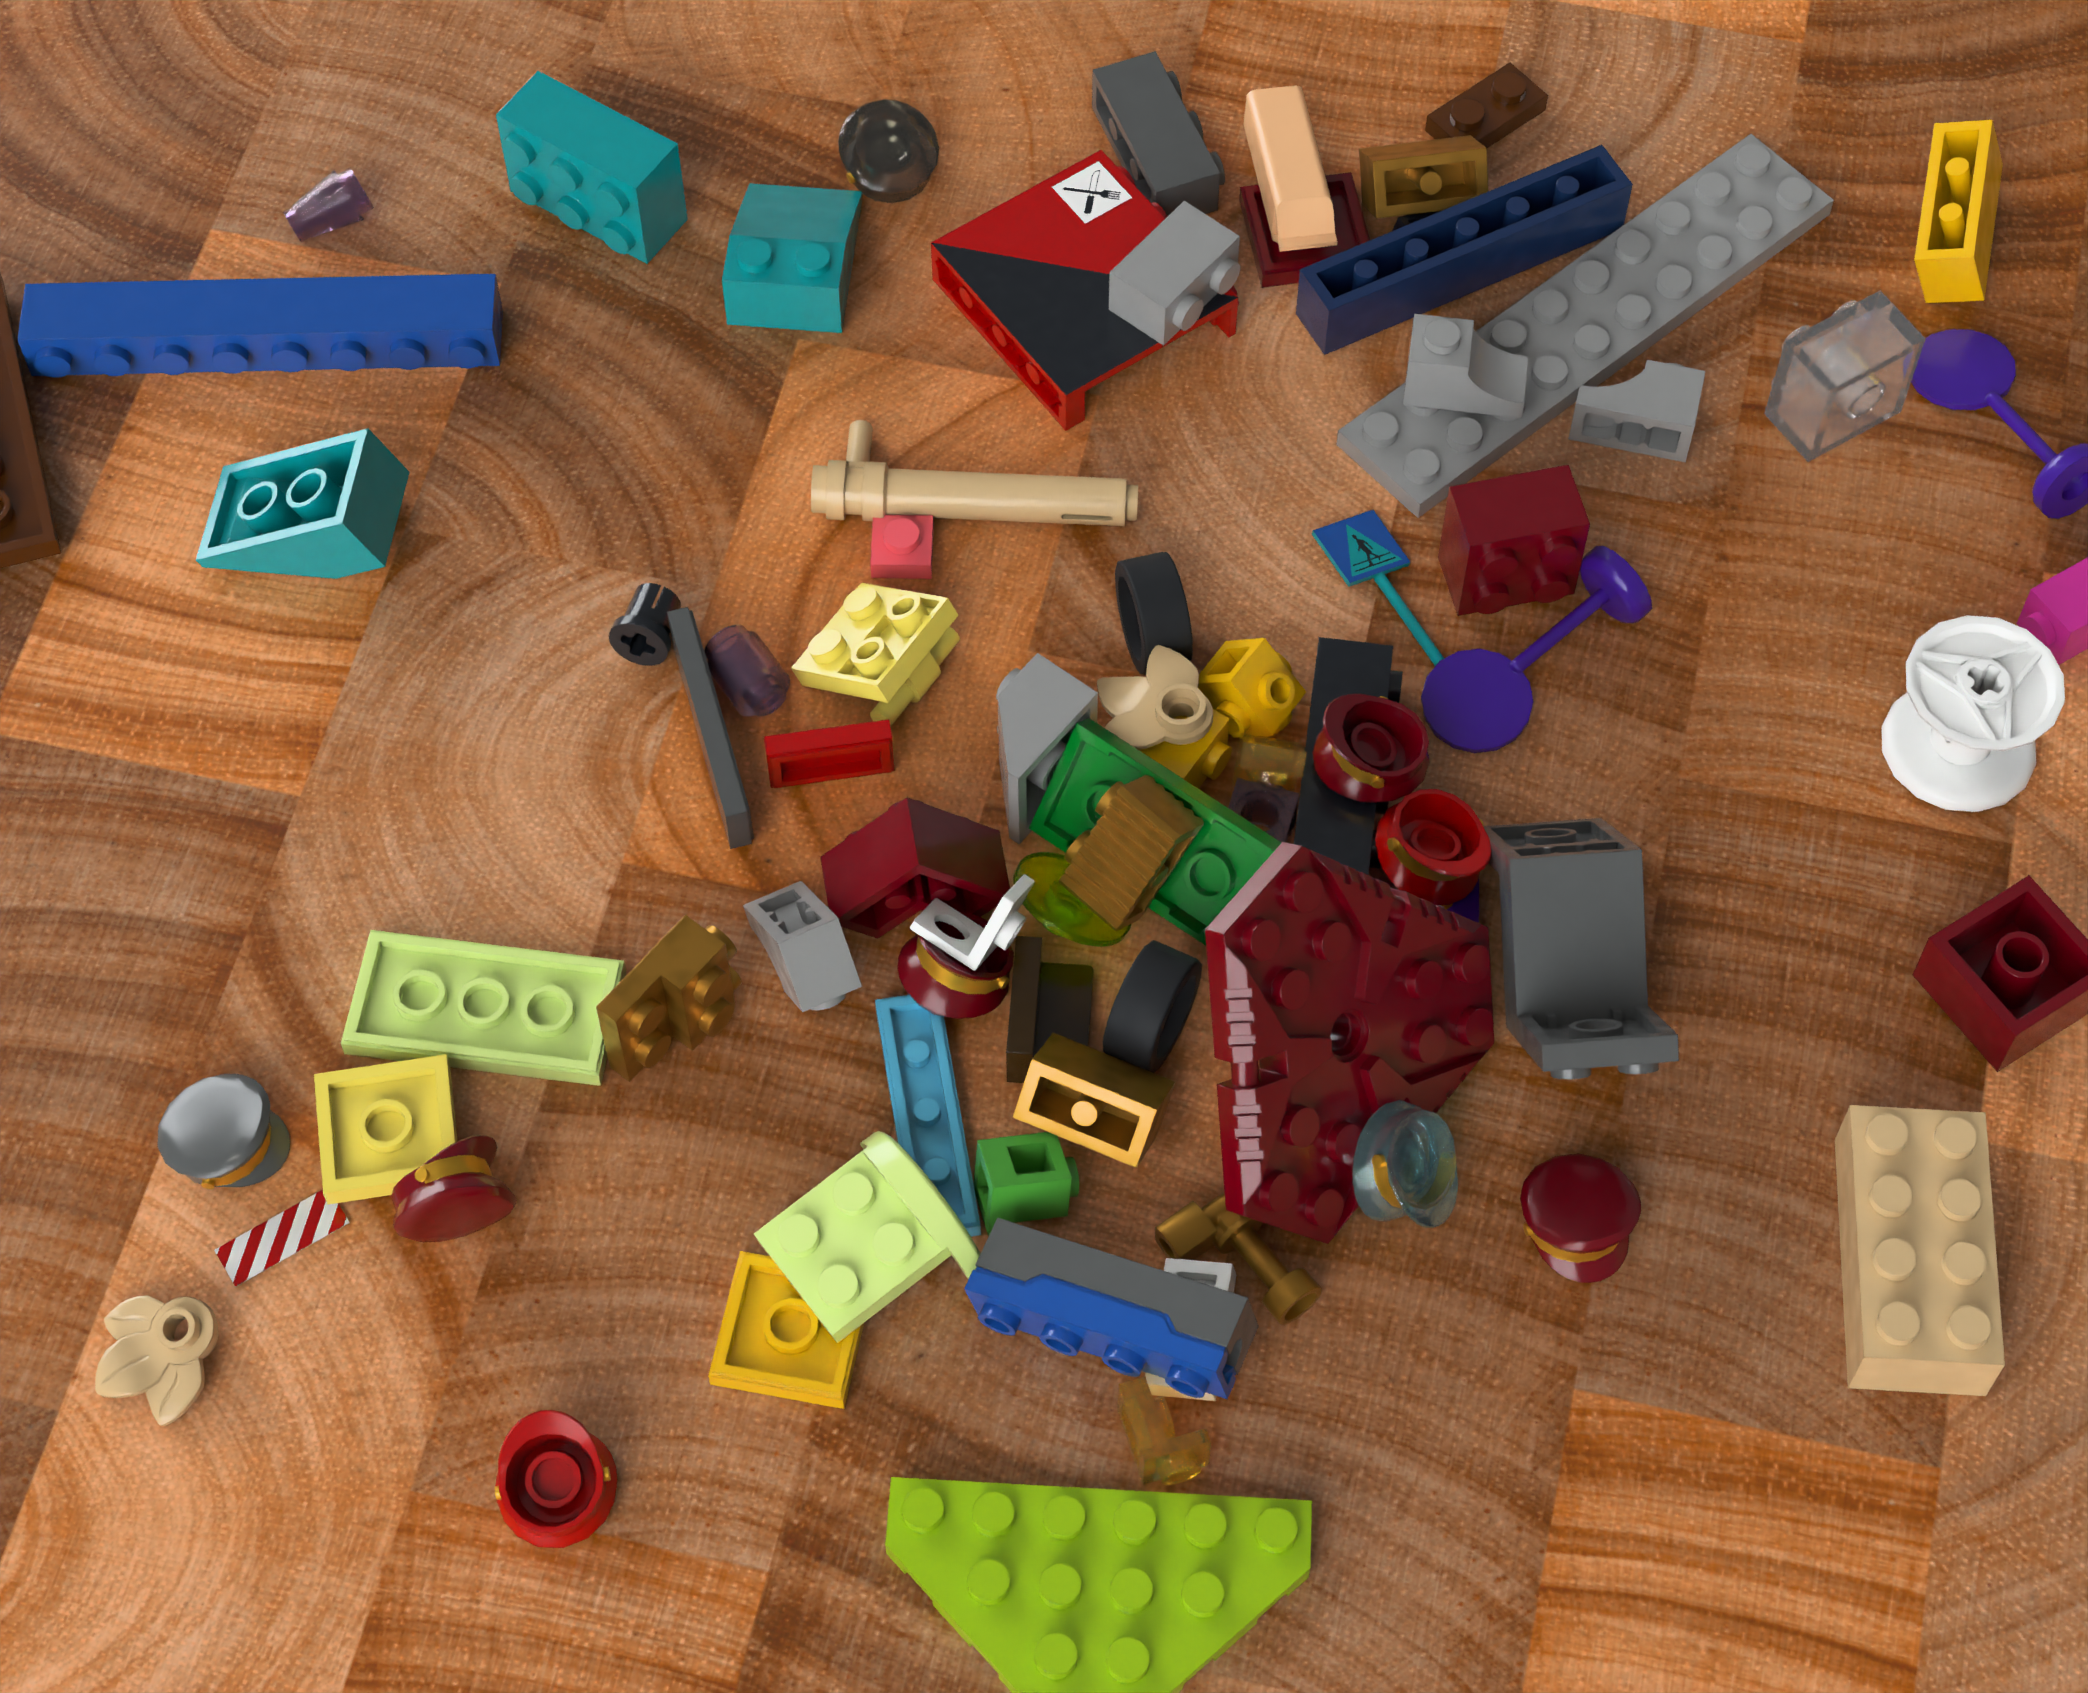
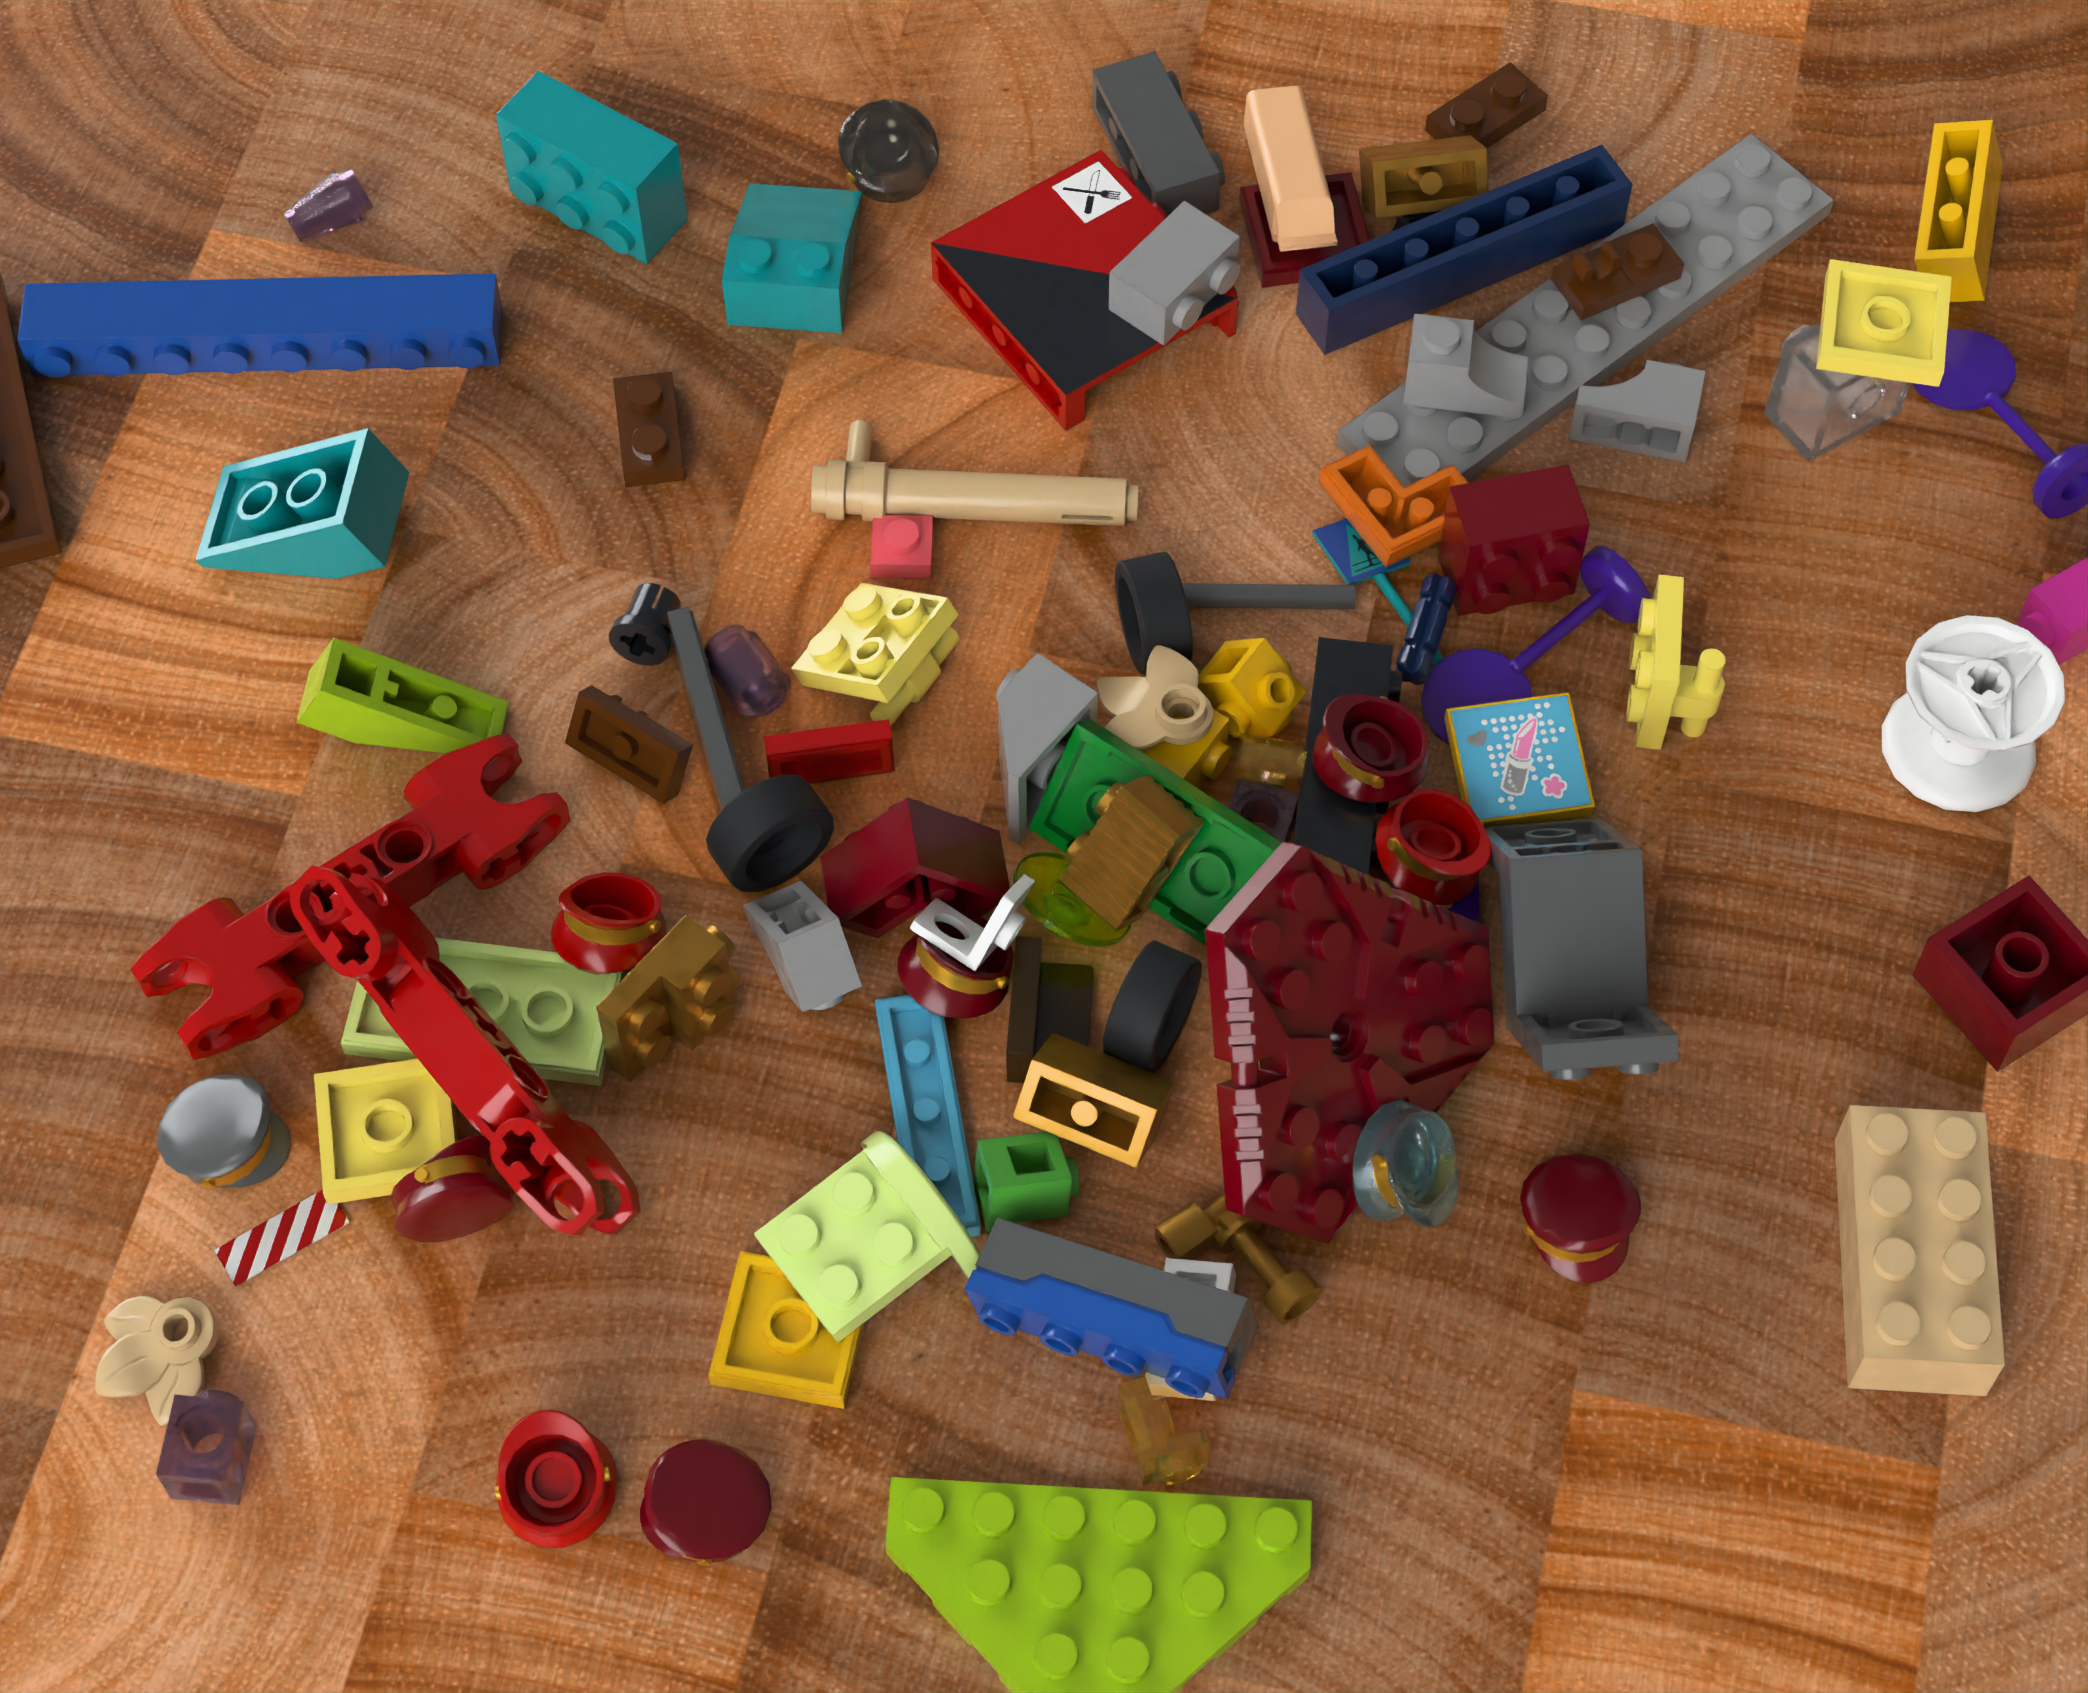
(212, 1475): none -> brick
(255, 956): none -> red piece
(394, 704): none -> lime slope
(465, 1052): none -> red piece
(607, 923): none -> red piece
(628, 744): none -> reddish brown plate
(648, 429): none -> reddish brown piece
(704, 1502): none -> dark red piece
(770, 833): none -> black tyre
(1269, 596): none -> dark grey bar
(1385, 513): none -> orange brick
(1426, 628): none -> dark blue axle
(1520, 760): none -> medium azure tile
(1617, 271): none -> reddish brown plate
(1661, 683): none -> light yellow plate
(1884, 323): none -> light yellow plate

